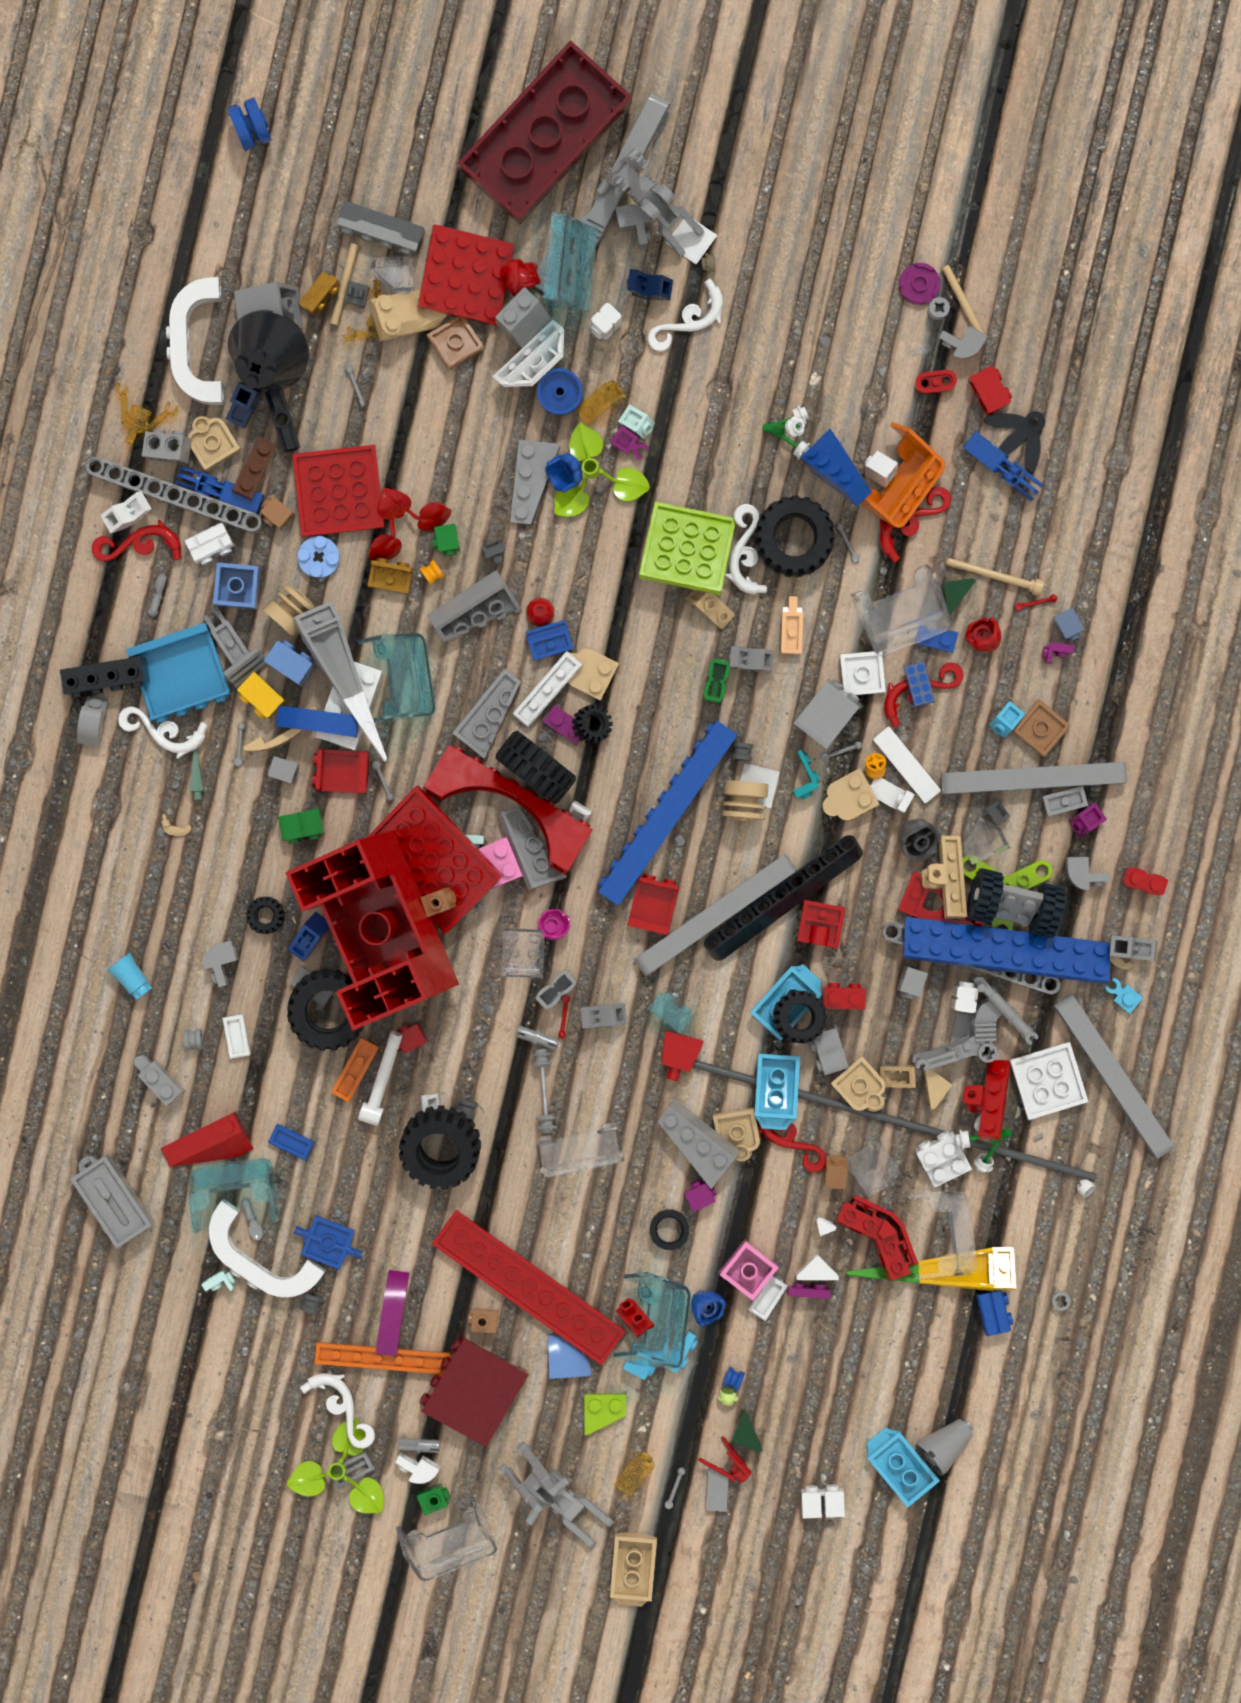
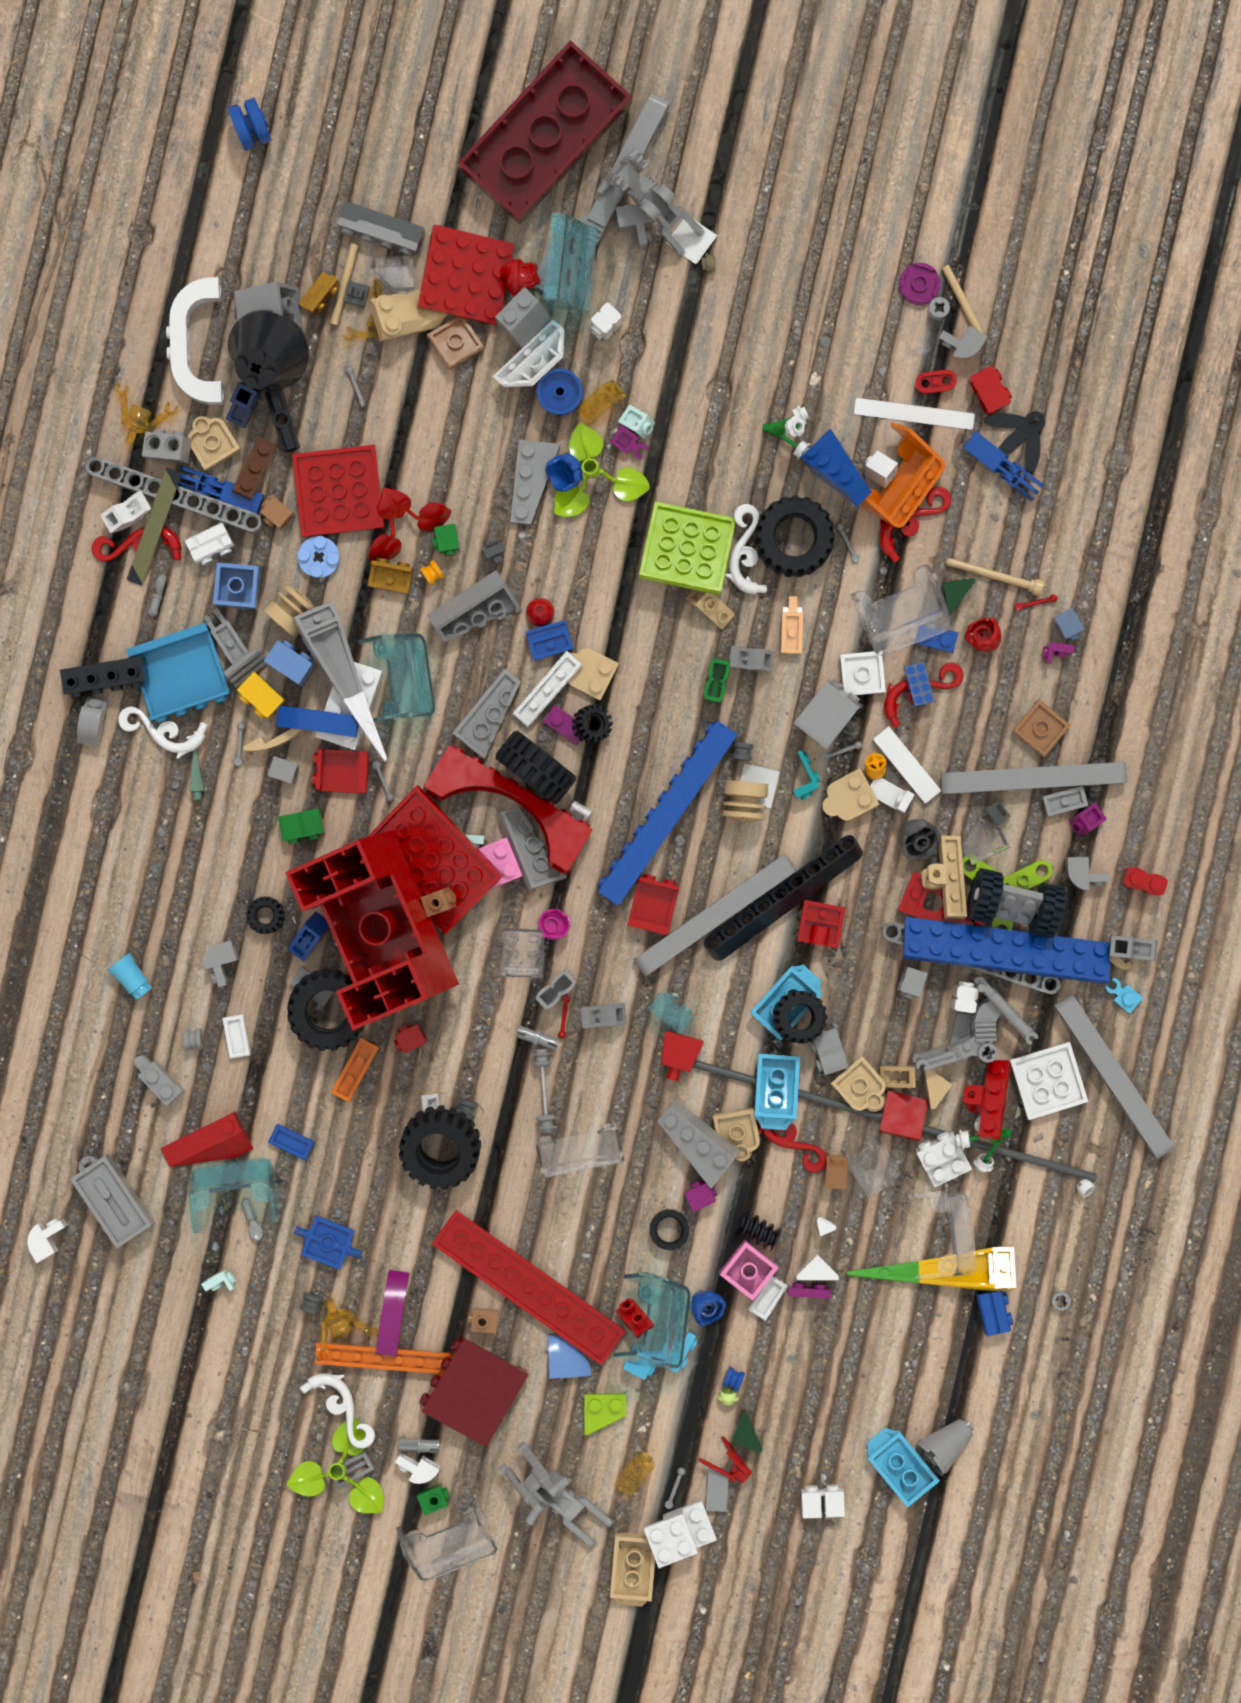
(40, 1241): none -> white brick
(154, 526): none -> olive sticker
(173, 830): tan piece -> none
(248, 1268): white arch -> none
(339, 1325): none -> clear yellow piece
(371, 1111): white piece -> none
(649, 286): dark blue brick -> none
(680, 1533): none -> white bracket
(716, 301): white plant -> none
(758, 1230): none -> black piece
(844, 997): red brick -> none
(881, 1233): red brick -> none
(903, 1115): none -> red tile
(914, 413): none -> white sticker
(1006, 719): medium azure bracket -> none

